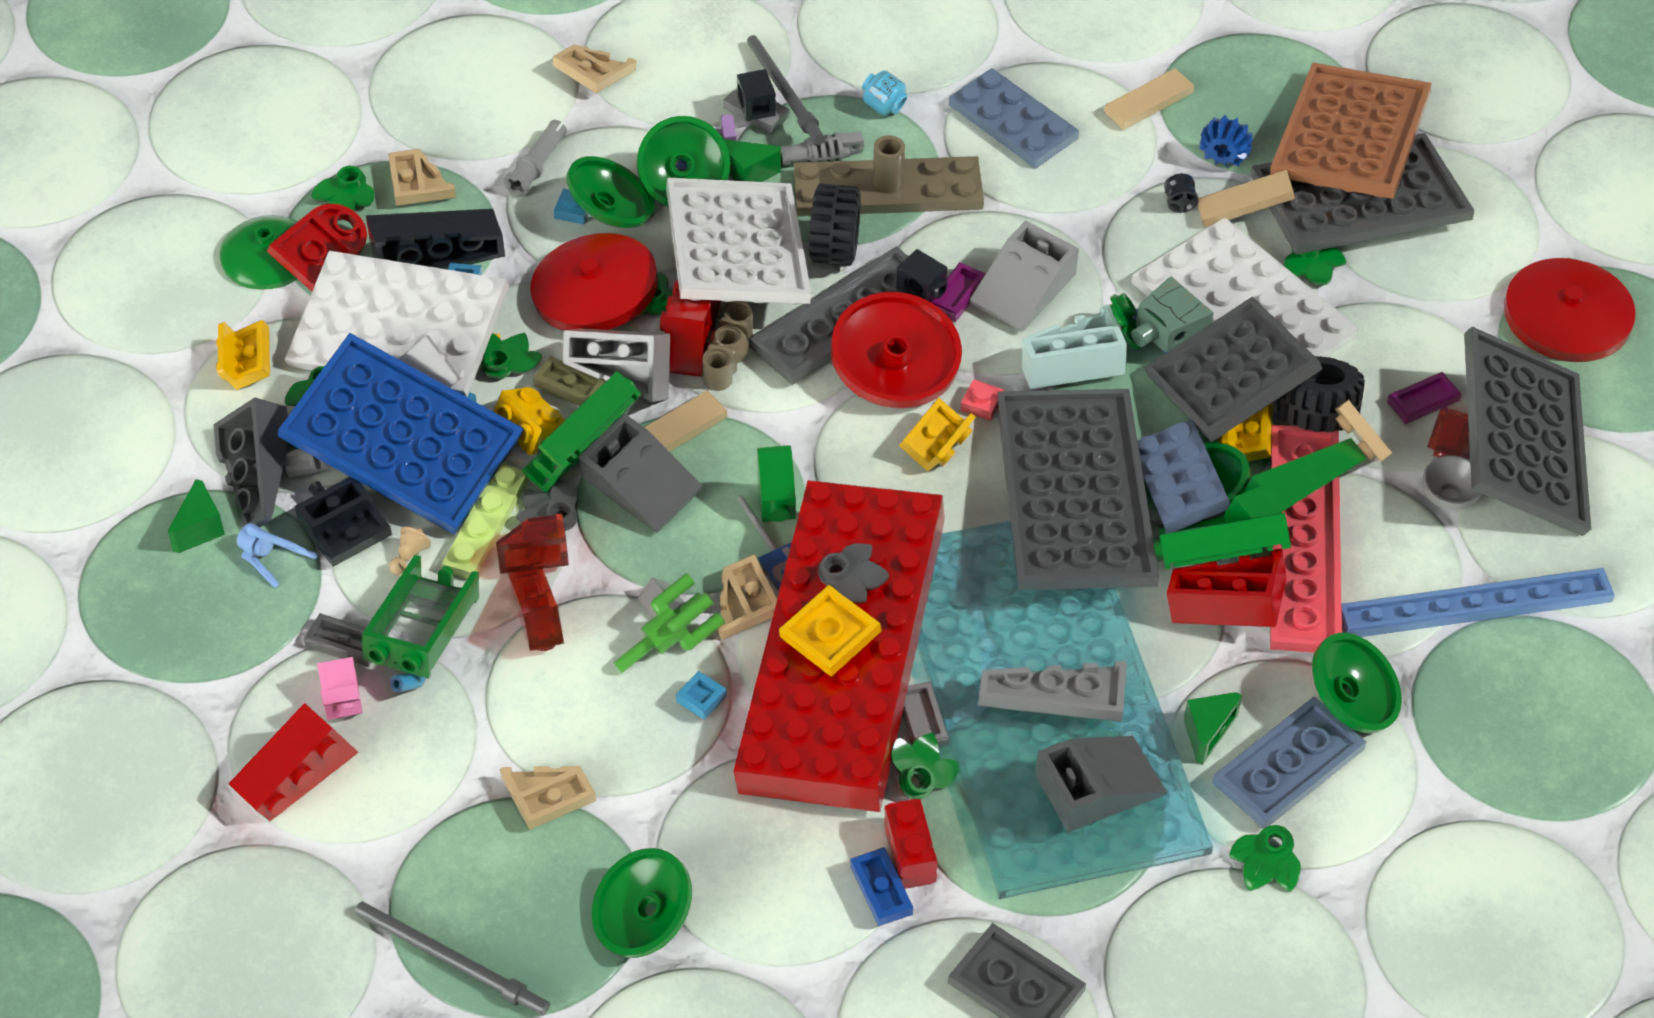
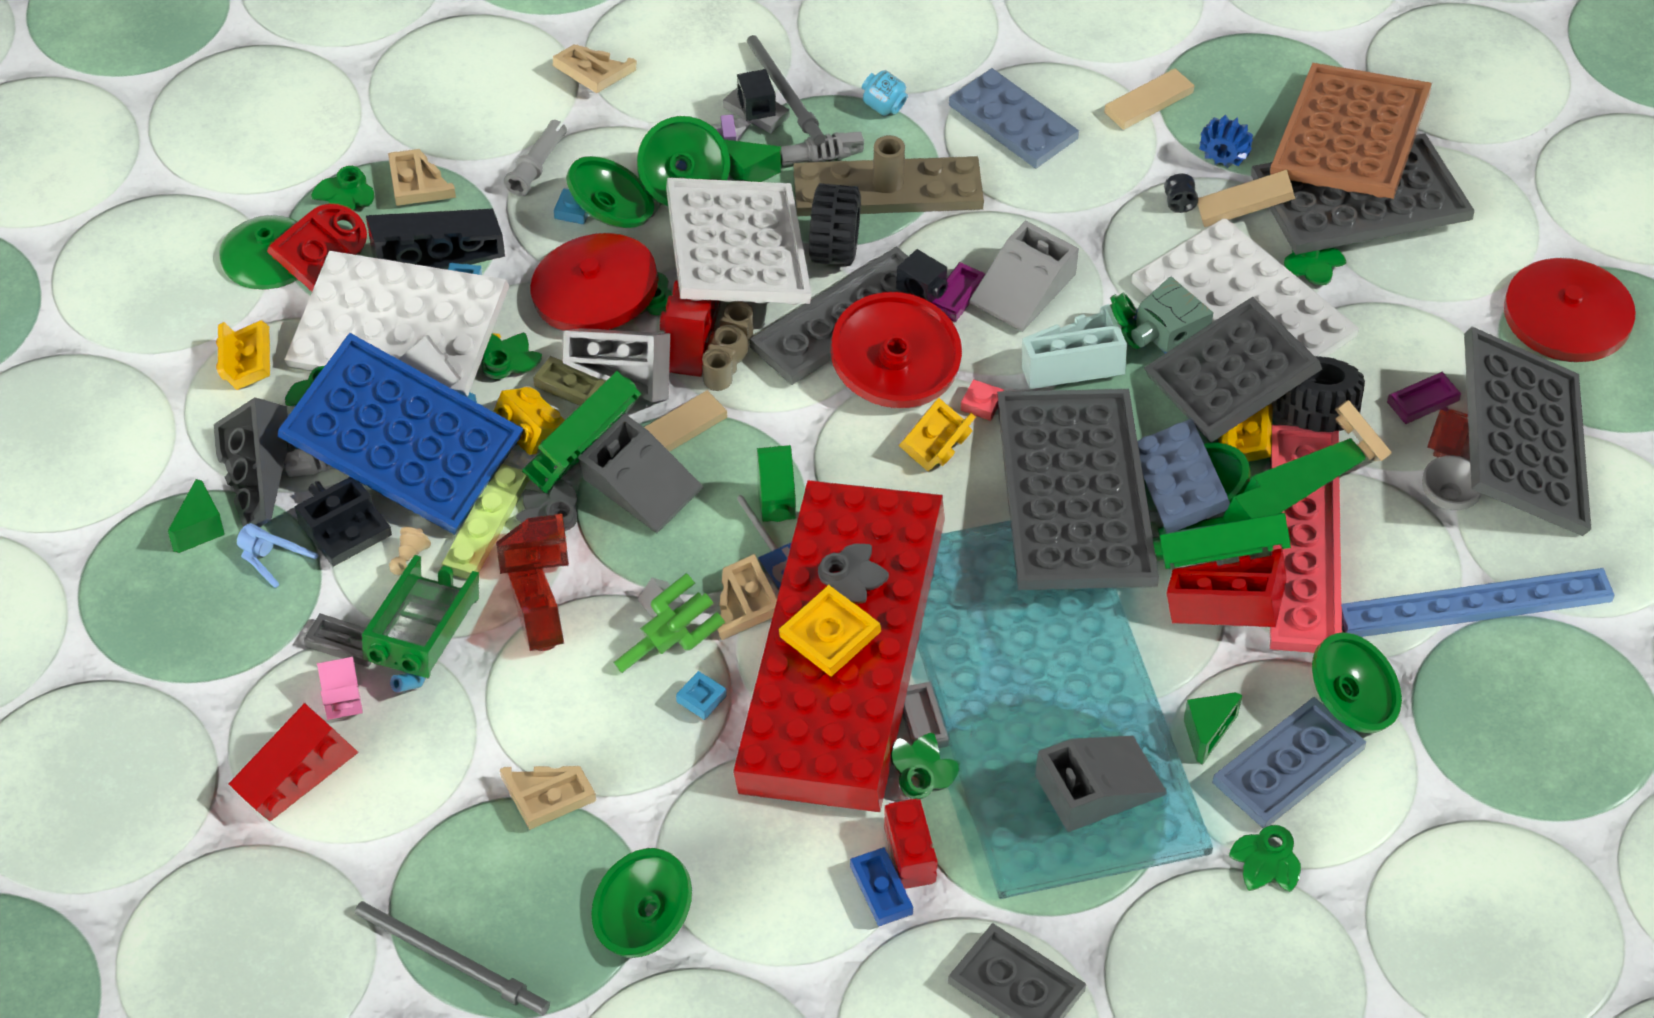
(1069, 692): light grey wing -> none

